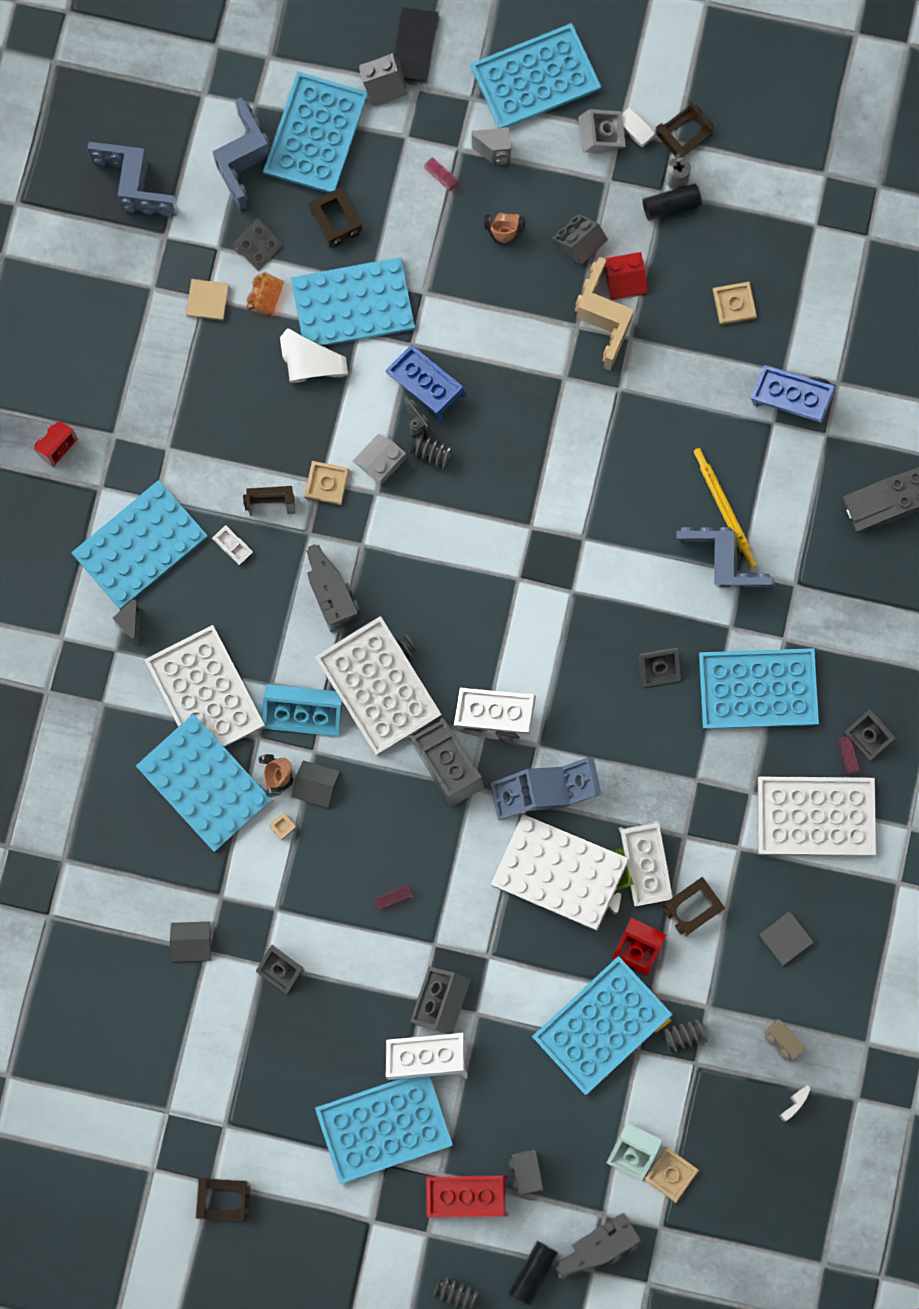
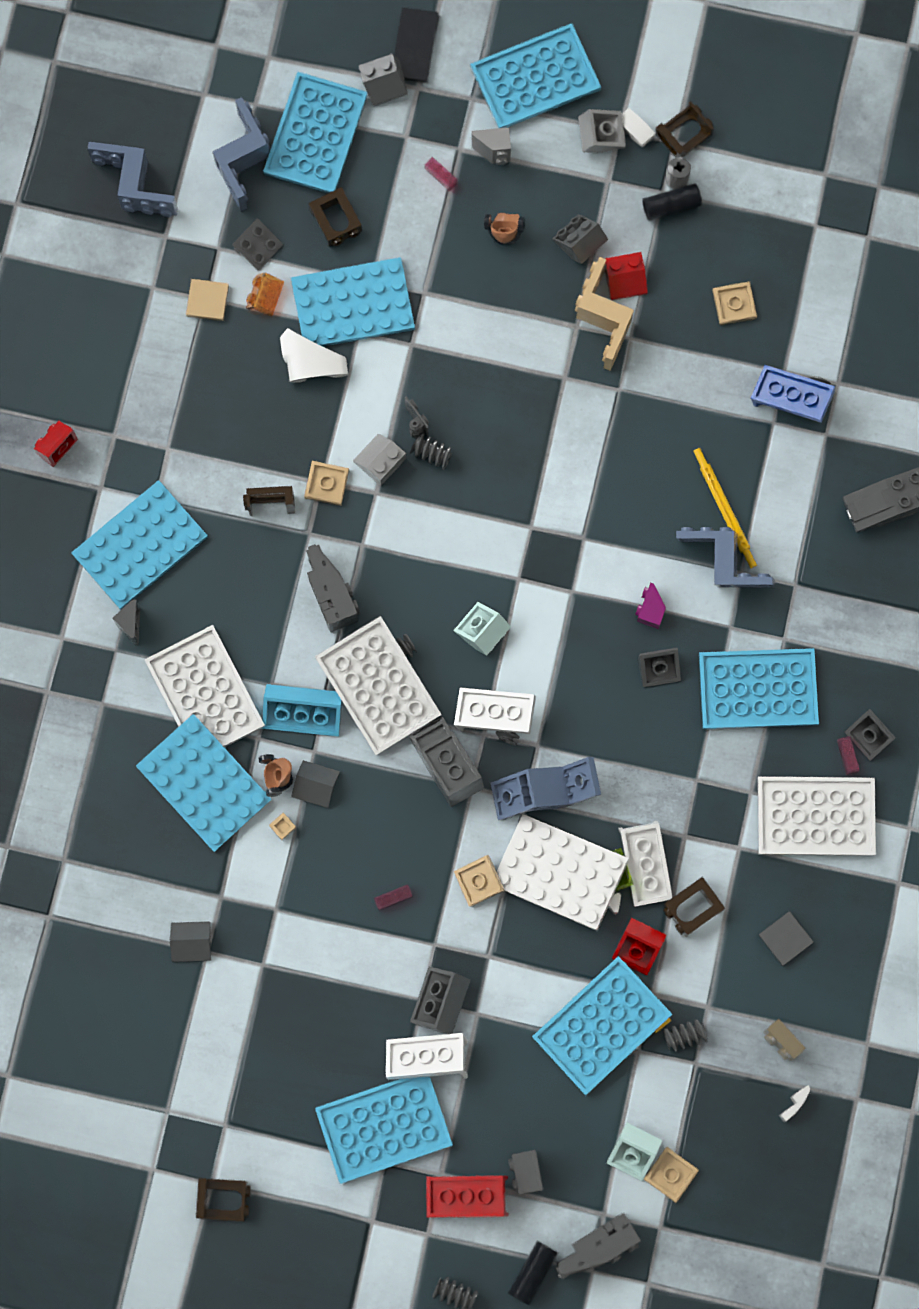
(232, 545): white slope -> none
(279, 969): dark grey slope -> none
(425, 380): plate -> none
(479, 880): none -> tan tile
(482, 628): none -> light aqua slope
(652, 609): none -> magenta slope

